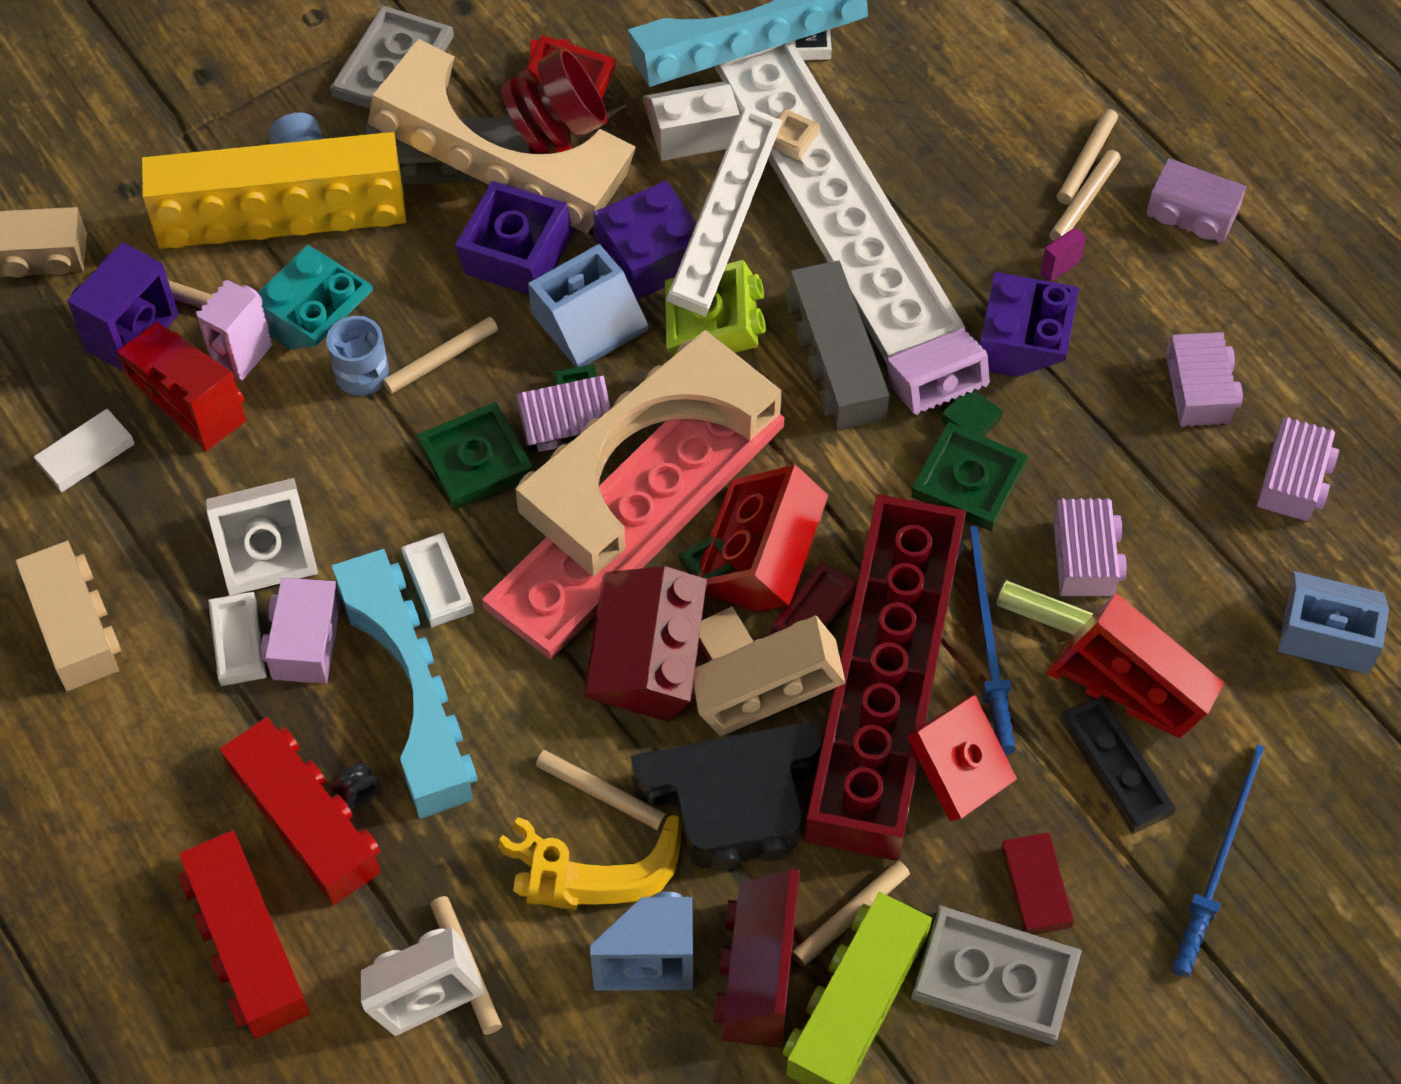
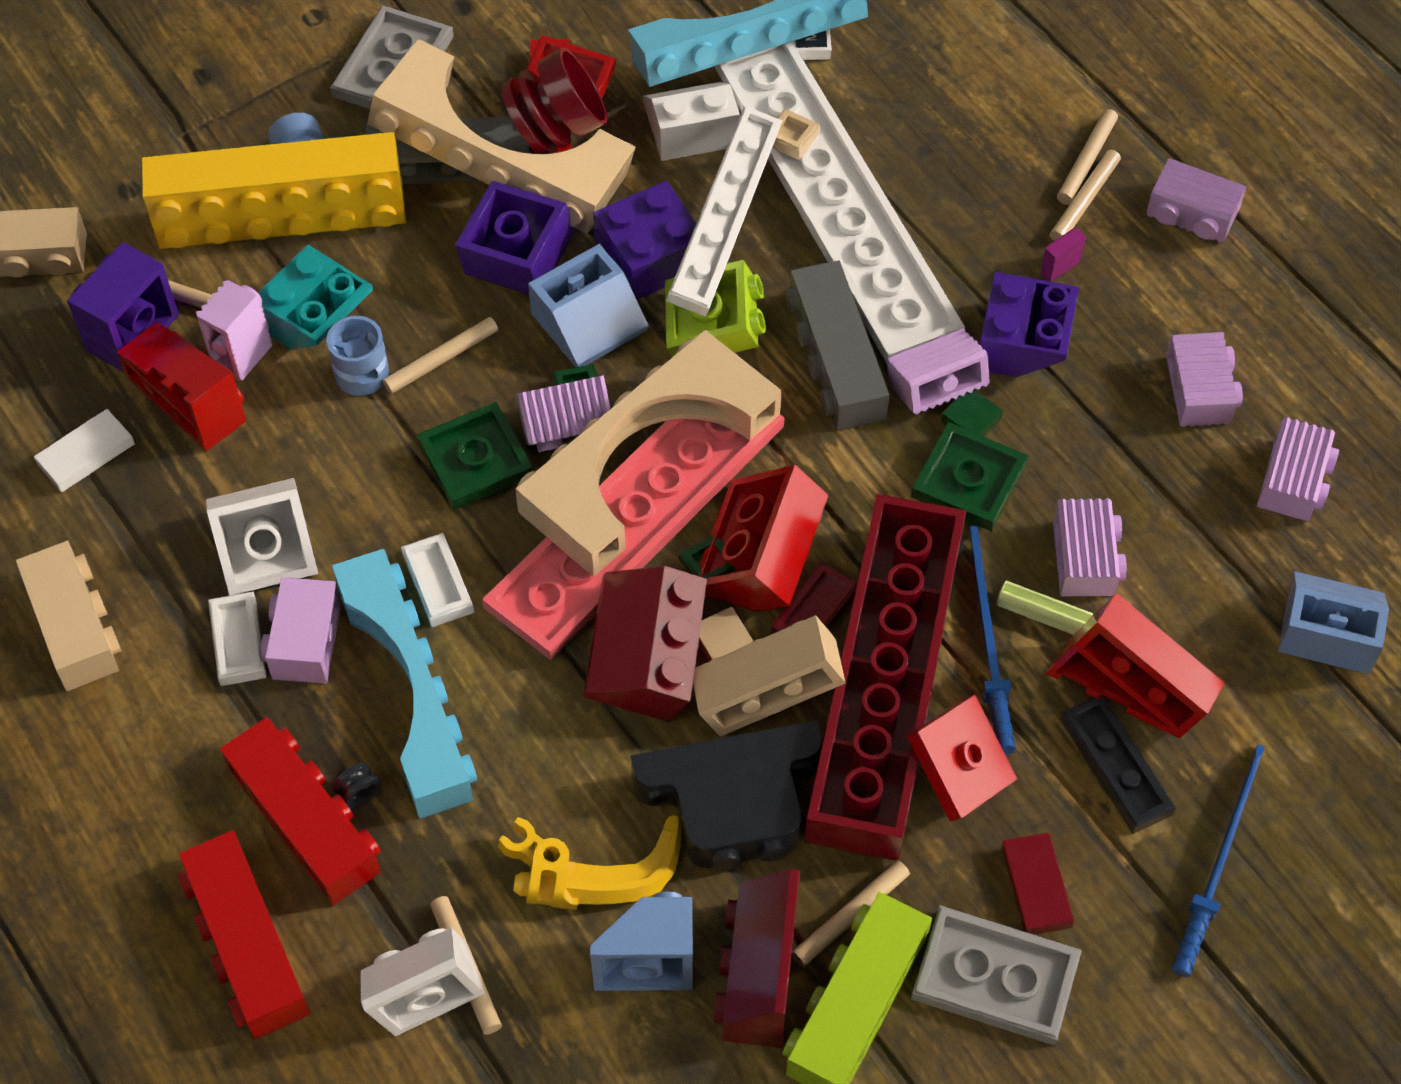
(601, 790): tan bar -> none

